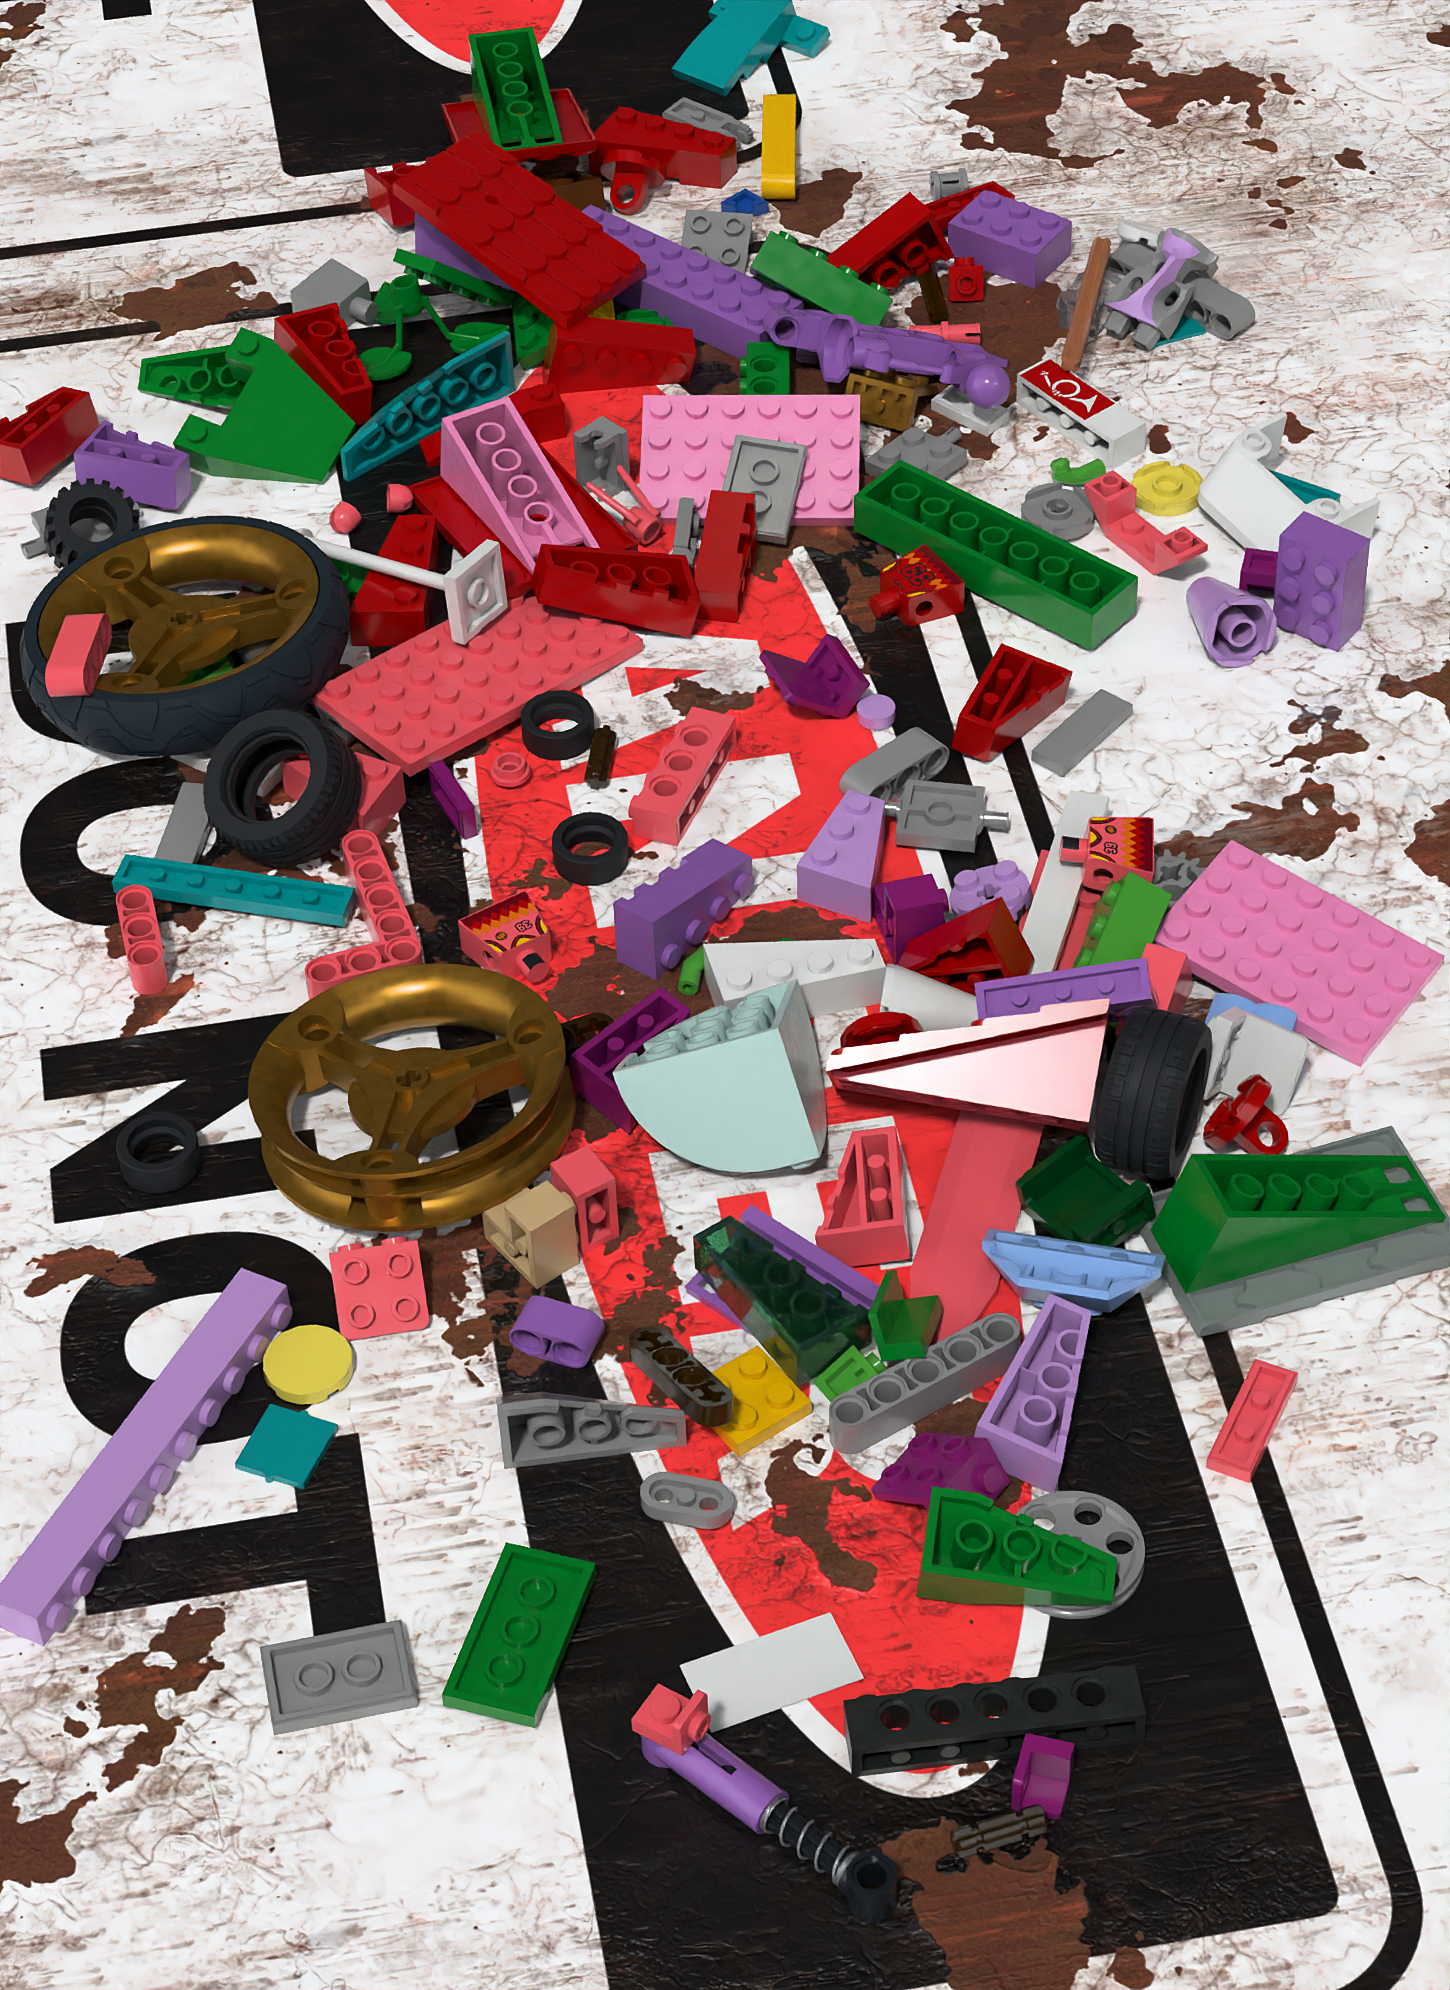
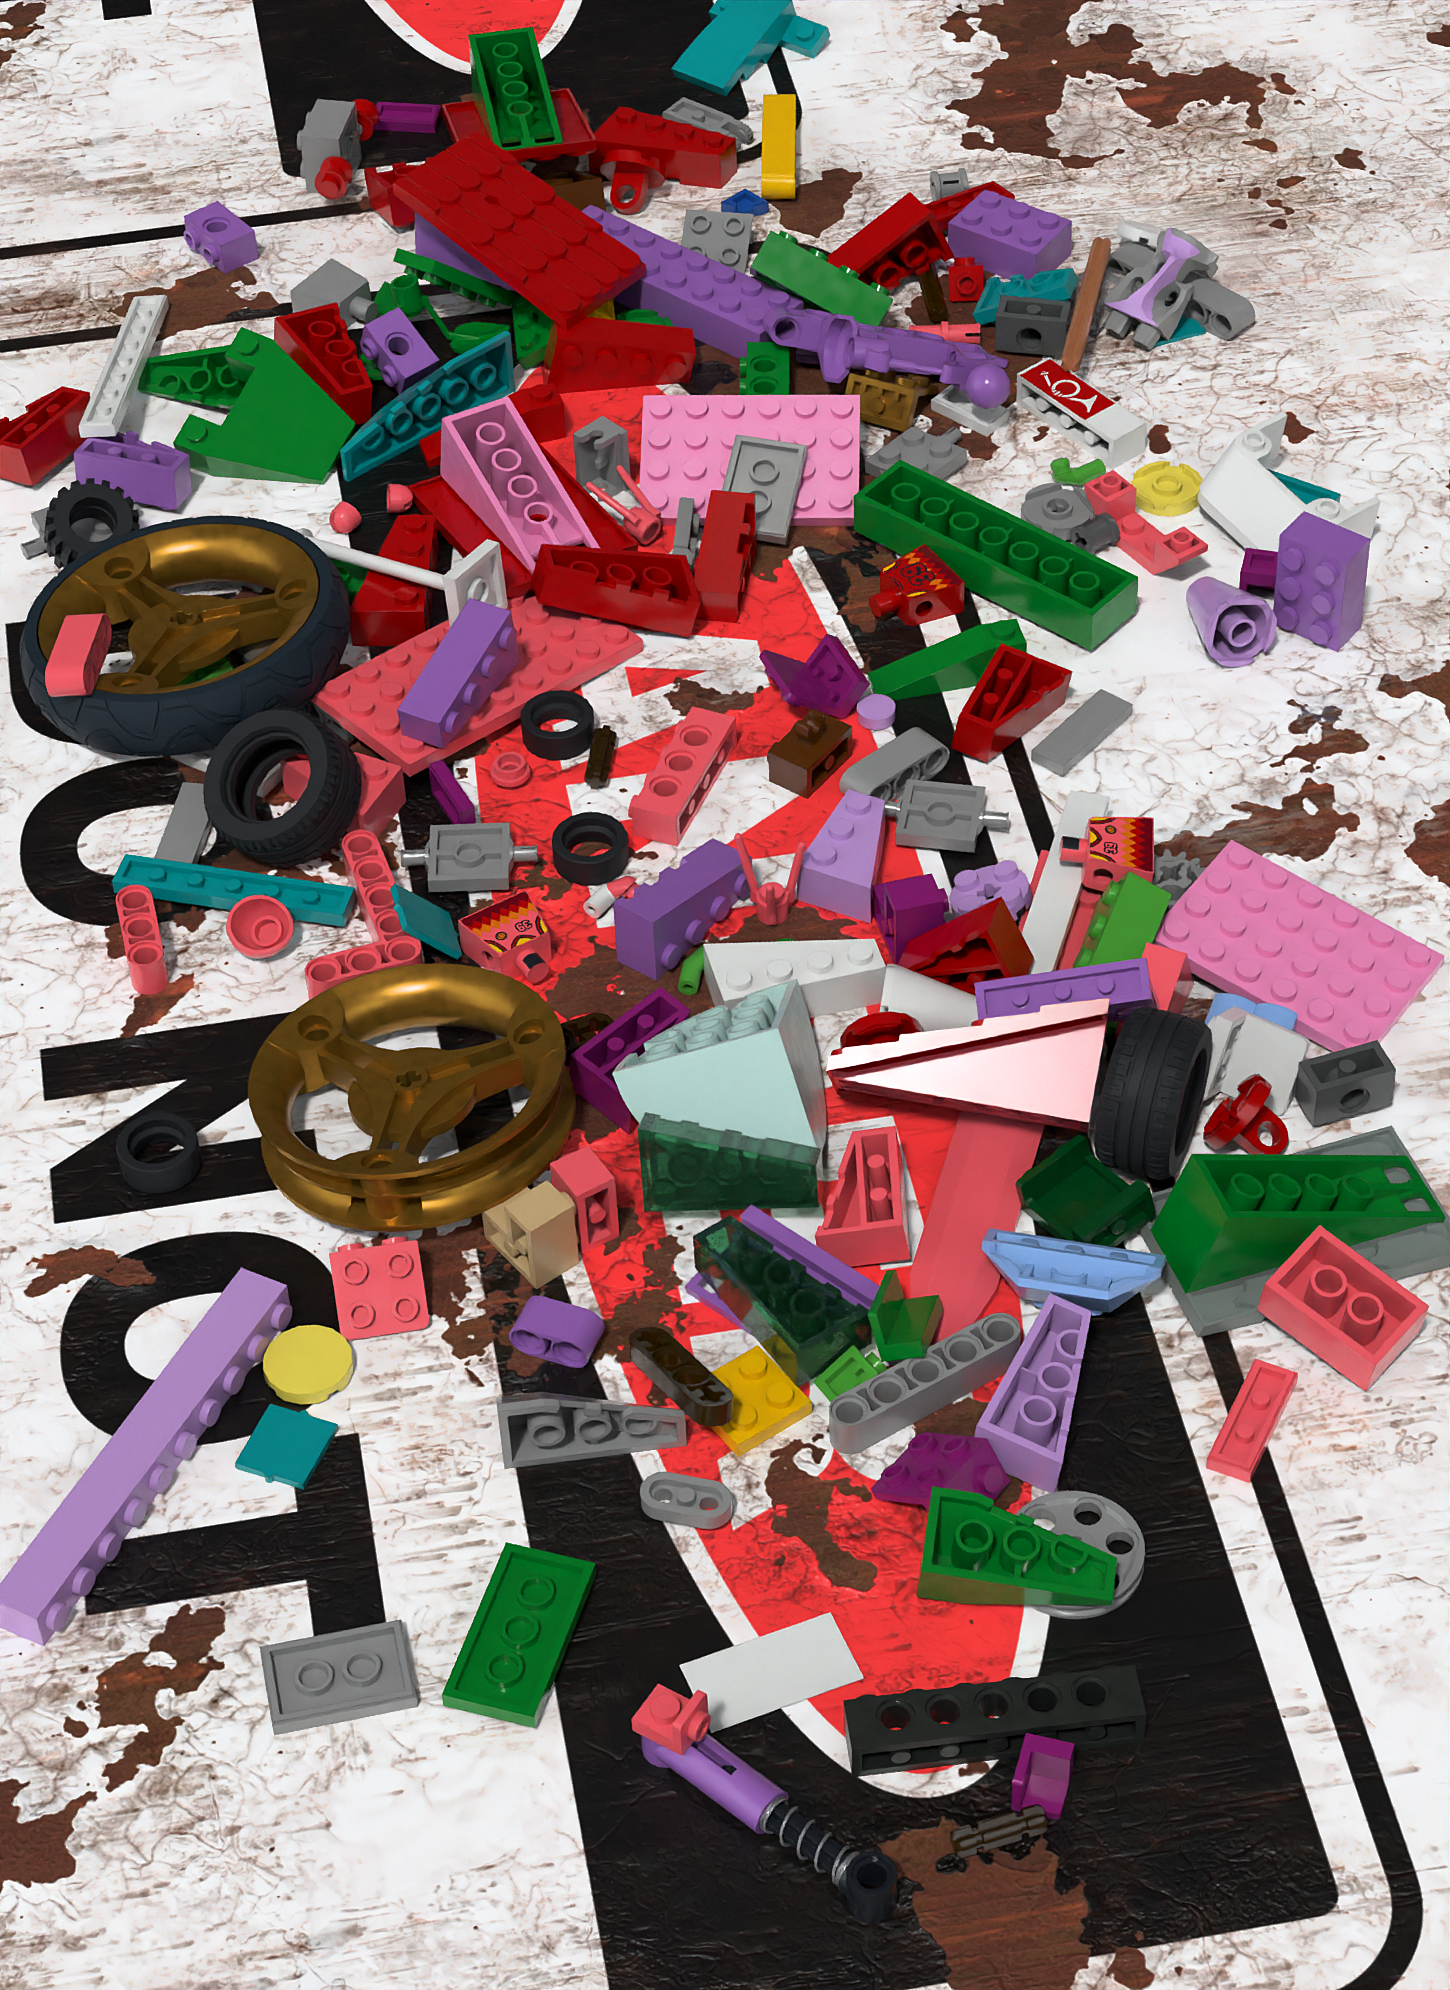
(124, 367): none -> white tile
(220, 237): none -> medium lavender brick
(259, 926): none -> coral piece
(333, 145): none -> light grey brick
(397, 333): none -> medium lavender brick
(408, 117): none -> magenta tile
(425, 921): none -> teal piece
(460, 674): none -> medium lavender wedge
(469, 857): none -> light grey plate
(609, 893): none -> arm
(723, 1170): none -> clear green wedge
(771, 898): none -> coral plant
(810, 753): none -> reddish brown brick
(947, 664): none -> green wedge
(1032, 325): none -> dark grey brick
(1044, 285): none -> teal wing
(1096, 534): none -> dark grey bush
(1342, 1307): none -> coral brick
(1345, 1083): none -> dark grey brick

